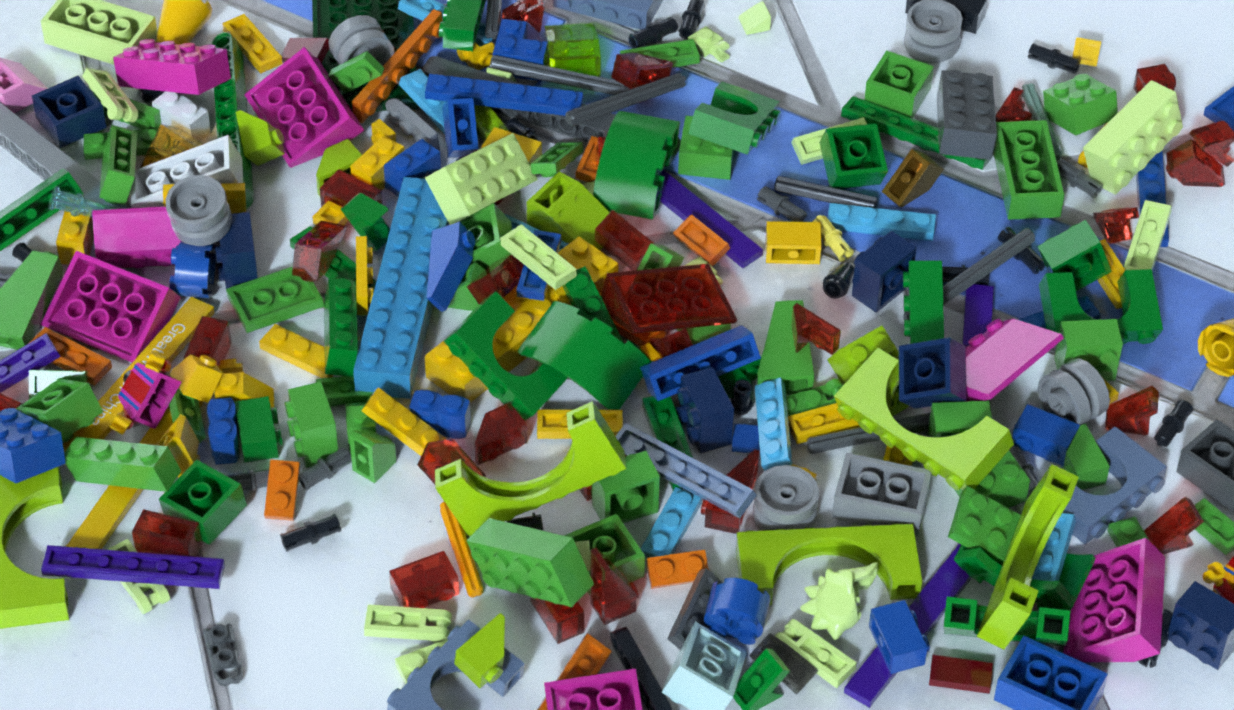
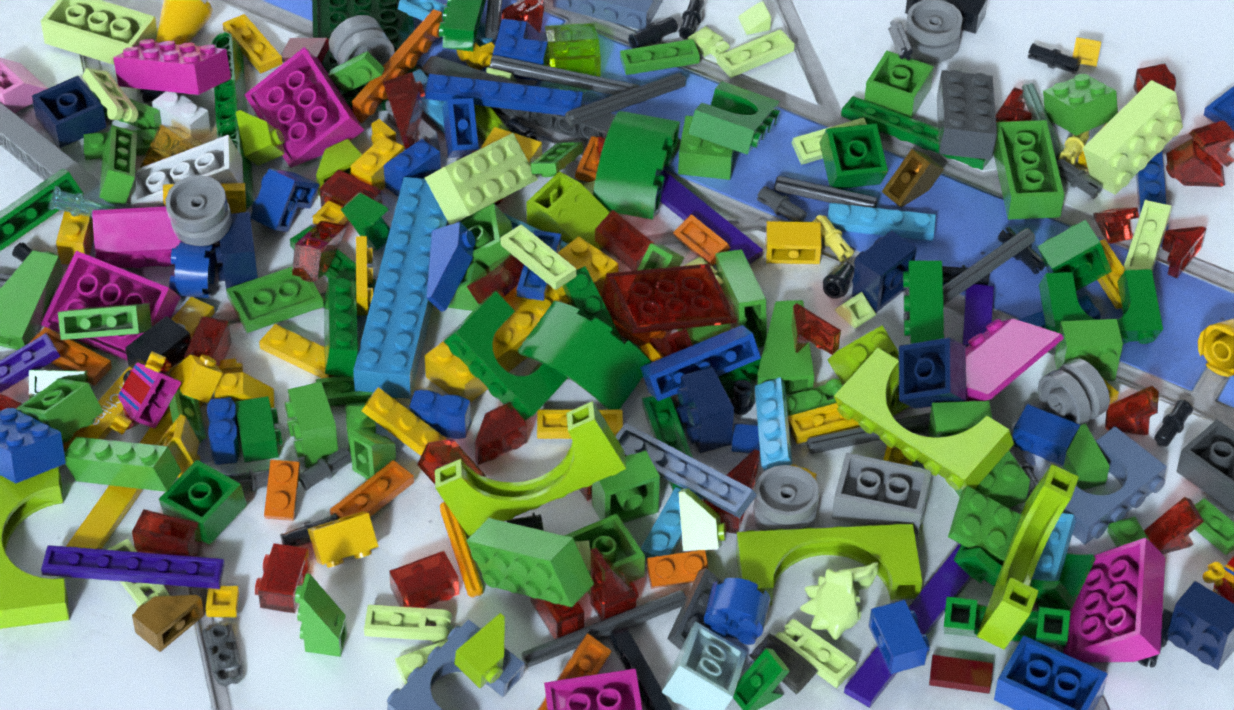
(104, 321): none -> bright green brick
(164, 339): none -> black brick
(166, 618): none -> pearl gold slope
(222, 602): none -> yellow plate
(280, 197): none -> blue brick
(282, 574): none -> clear red brick
(321, 618): none -> bright green slope
(343, 539): none -> yellow brick
(375, 491): none -> orange plate
(406, 104): none -> clear red slope
(603, 628): none -> dark grey axle
(639, 69): clear red slope -> none
(699, 523): none -> slope
(743, 293): none -> bright green slope
(755, 53): none -> yellowish green plate
(856, 310): none -> yellowish green slope
(900, 40): none -> axle
(1074, 147): none -> light yellow axle
(1183, 246): none -> clear red slope

